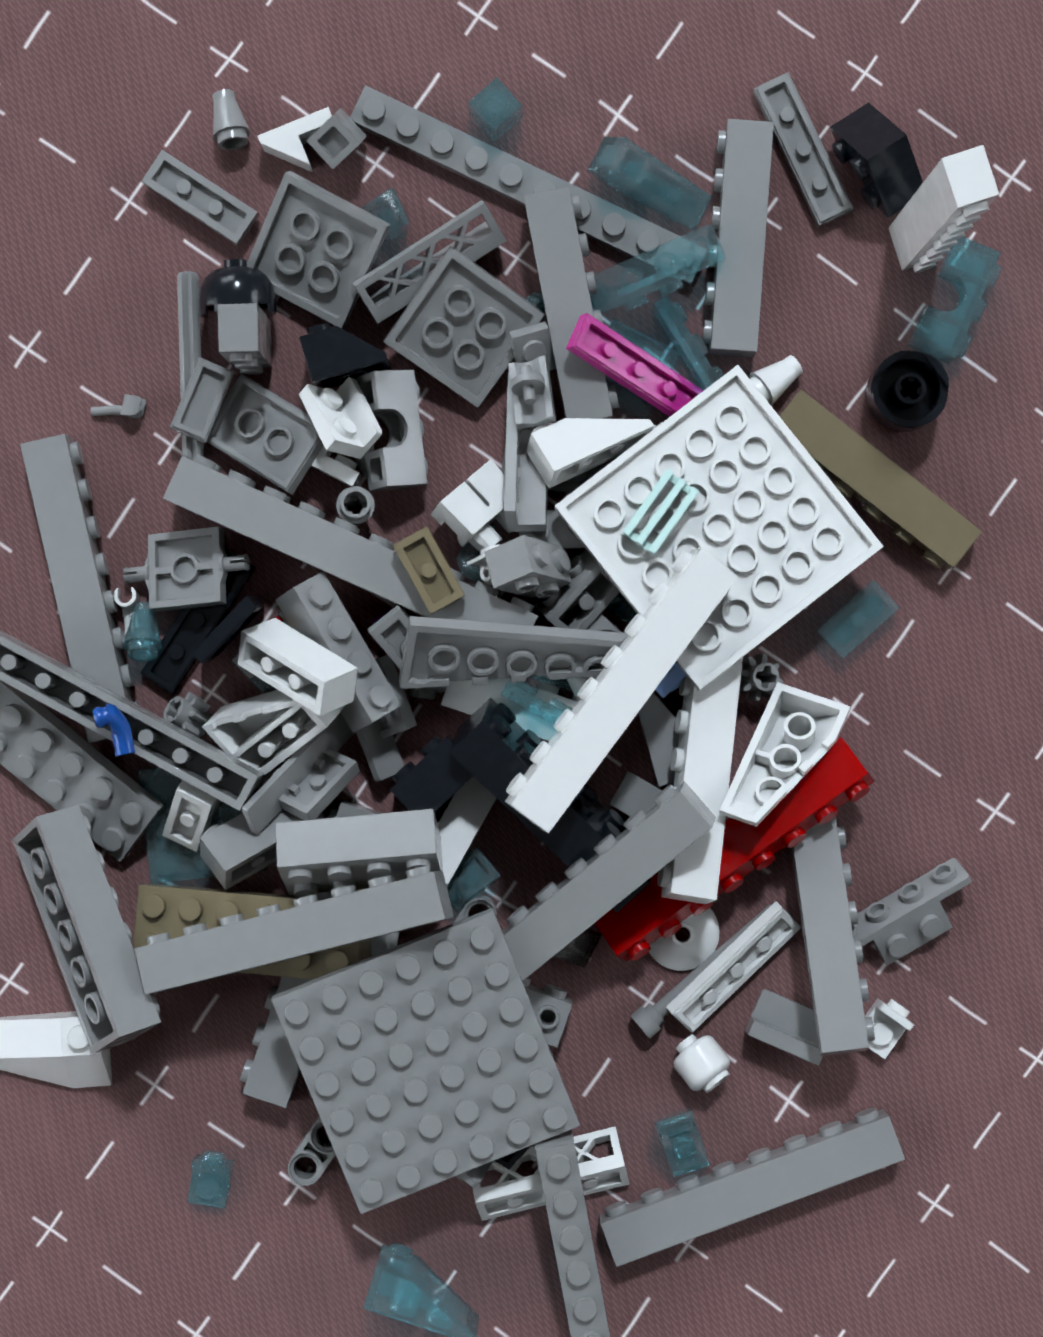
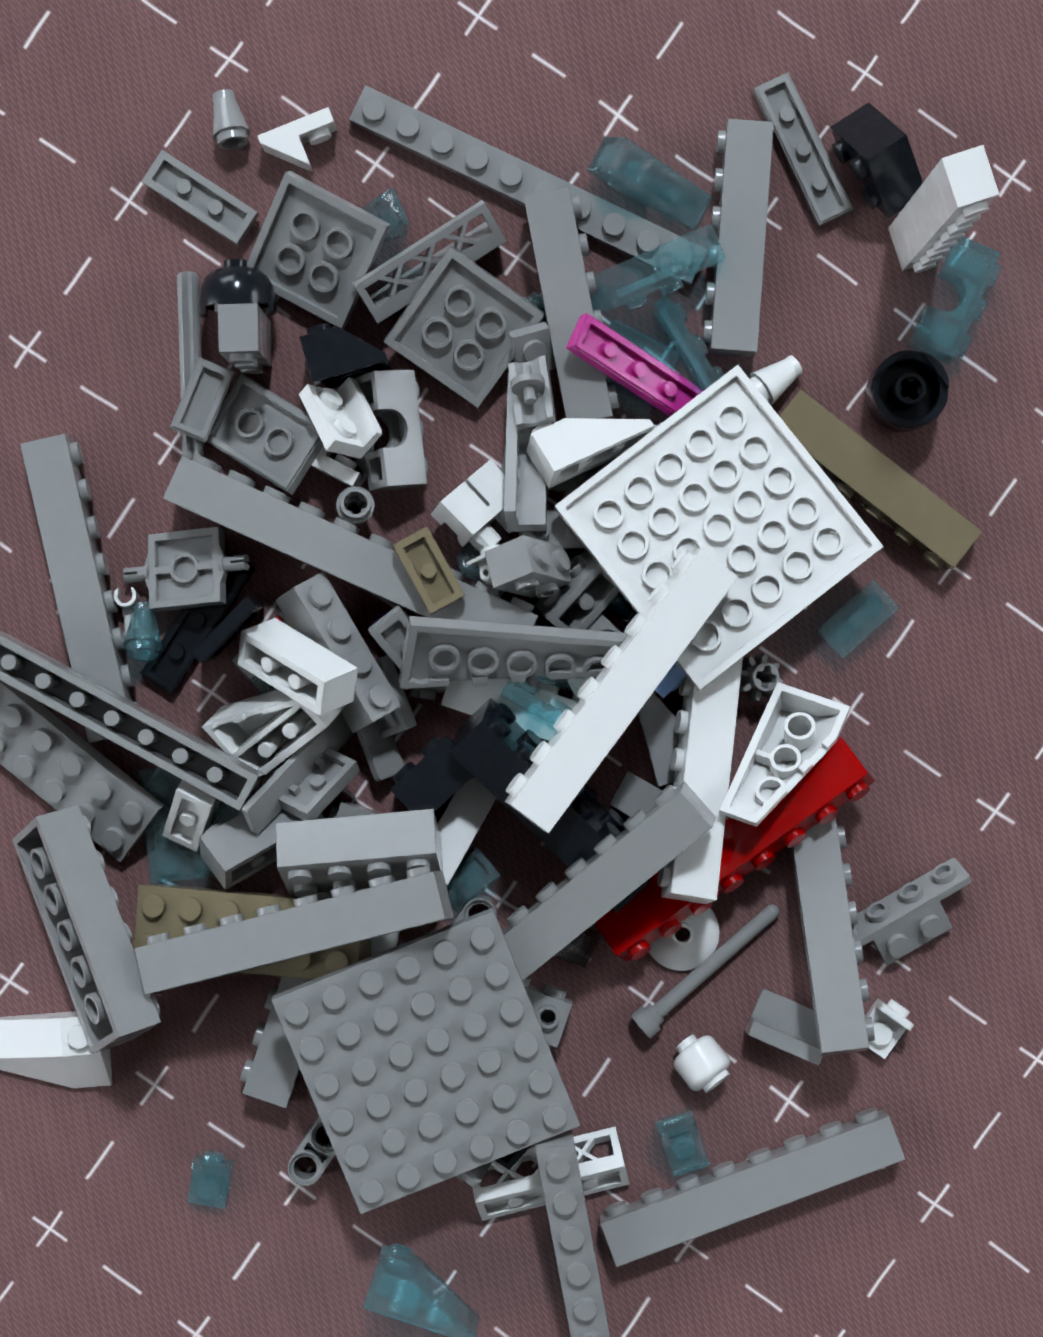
(119, 726): blue arm -> none
(132, 407): light grey hand -> none
(188, 713): light grey gear -> none
(336, 138): light grey panel -> none
(495, 109): clear light blue brick -> none
(679, 485): light aqua tile -> none
(733, 967): white tile -> none

